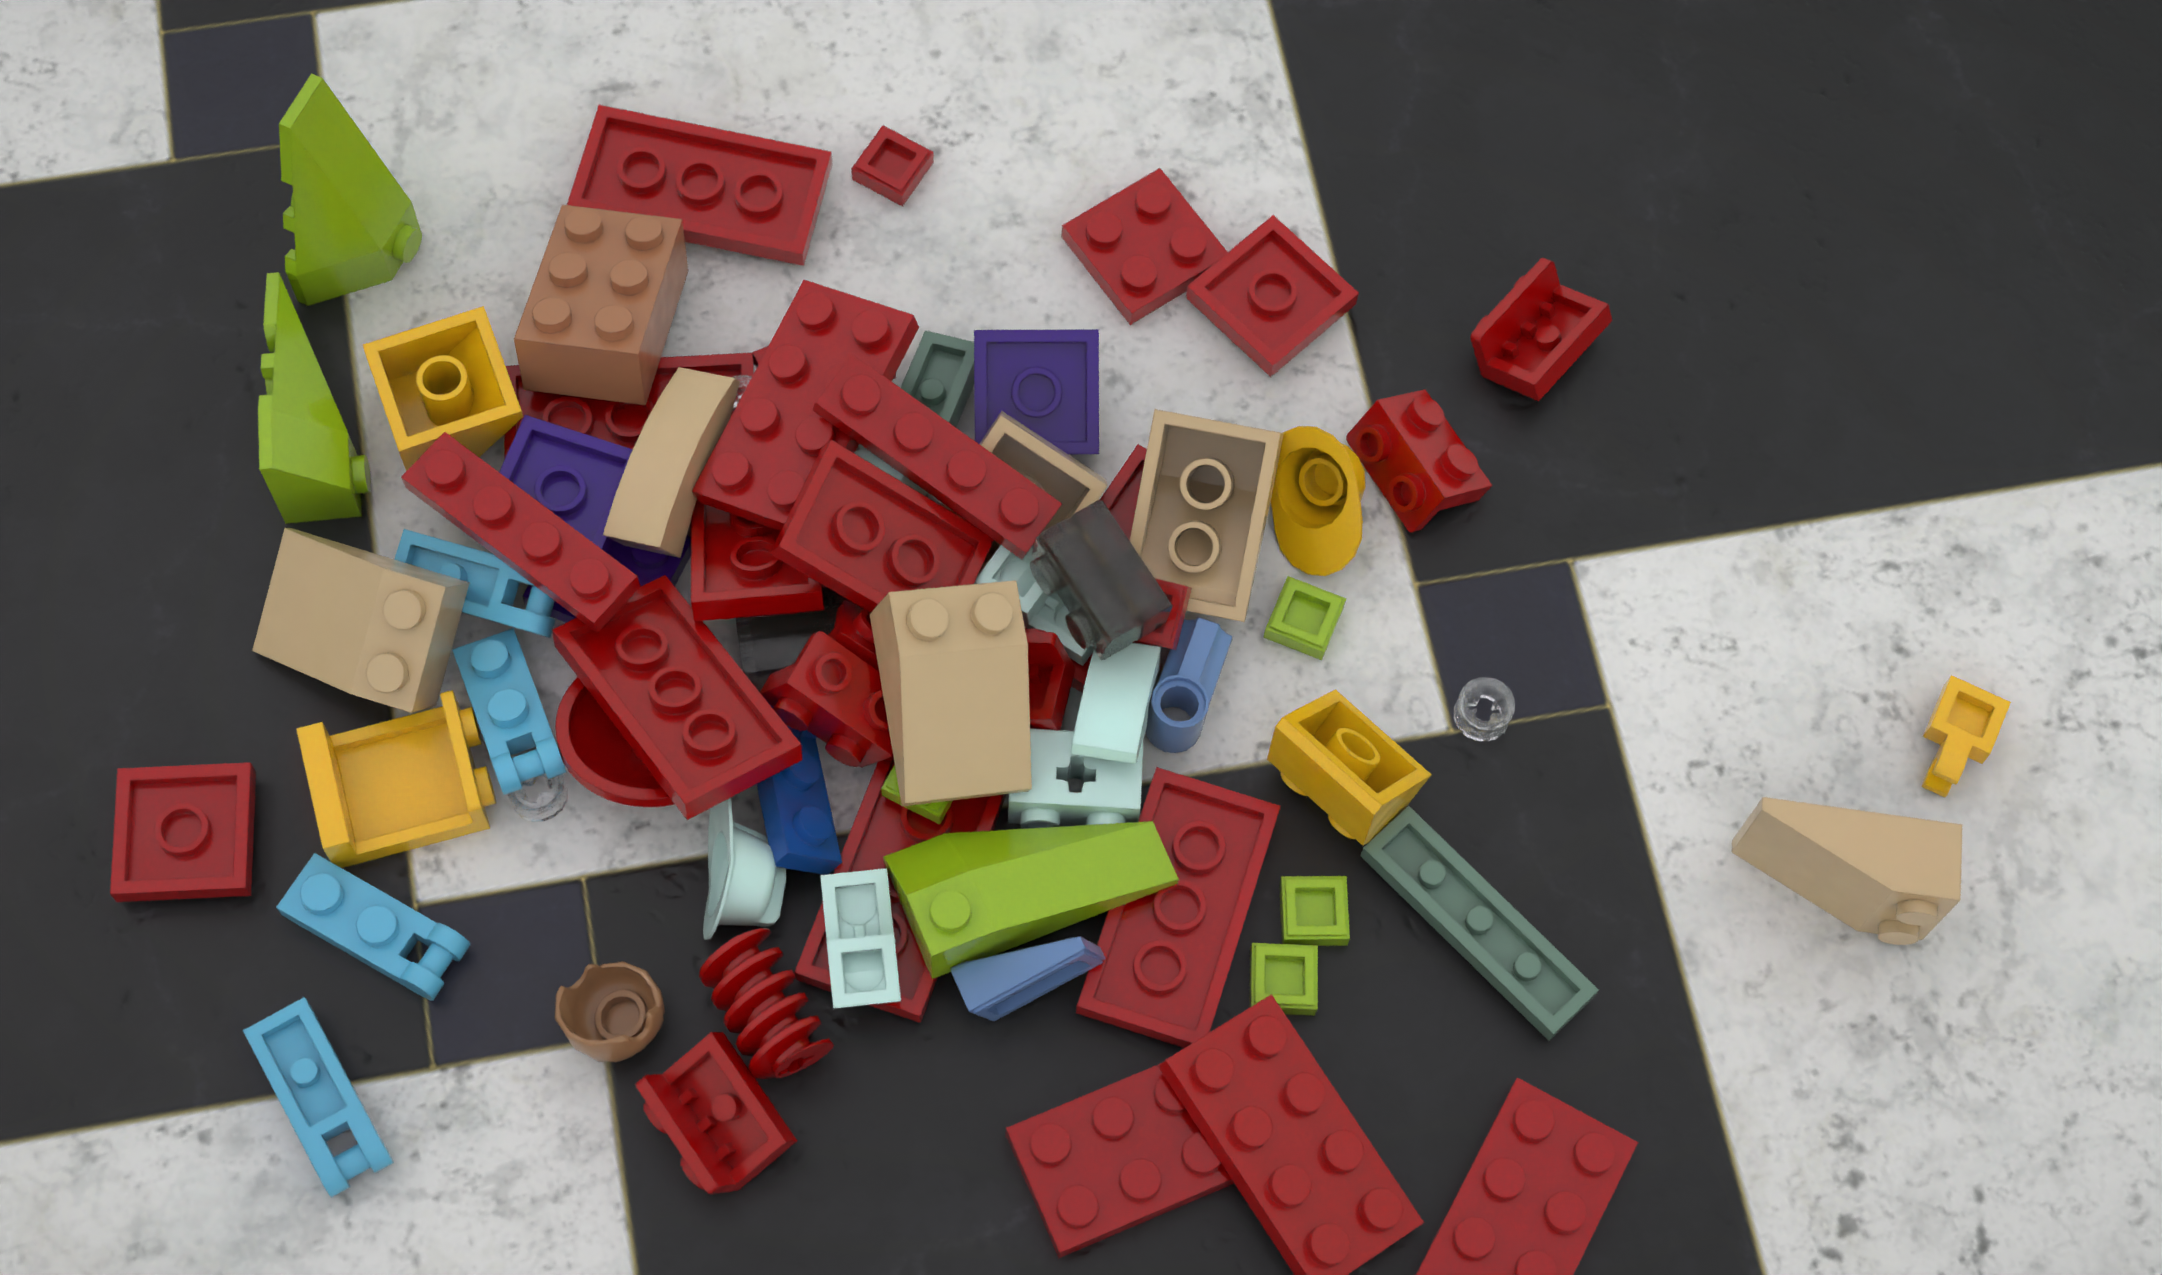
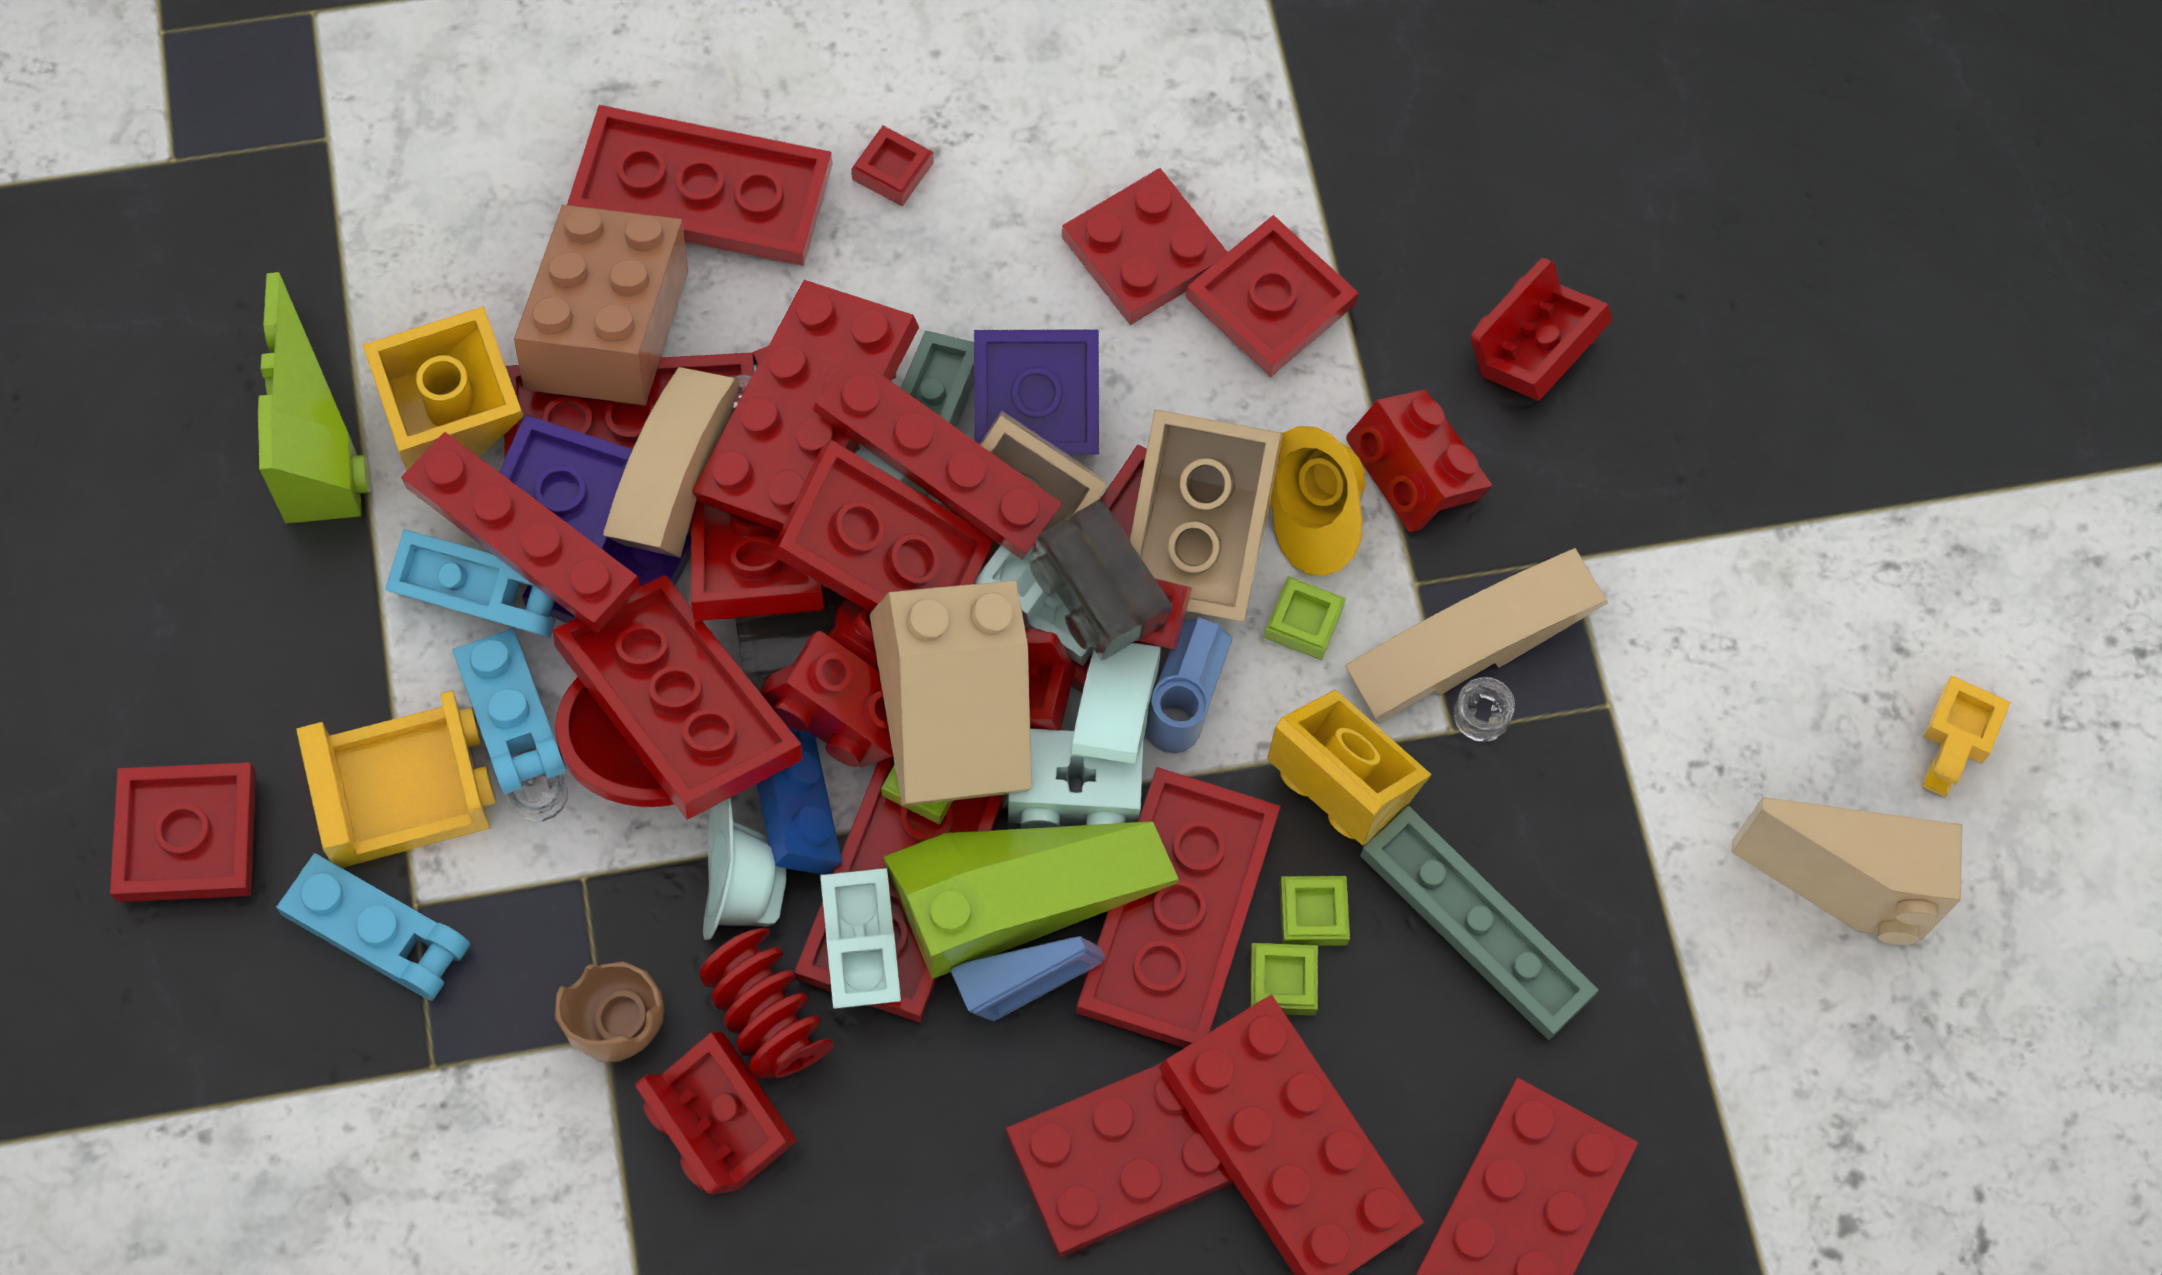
(316, 1094): medium azure plate -> none
(345, 203): lime wedge -> none
(360, 621): tan slope -> none
(1476, 633): none -> tan slope

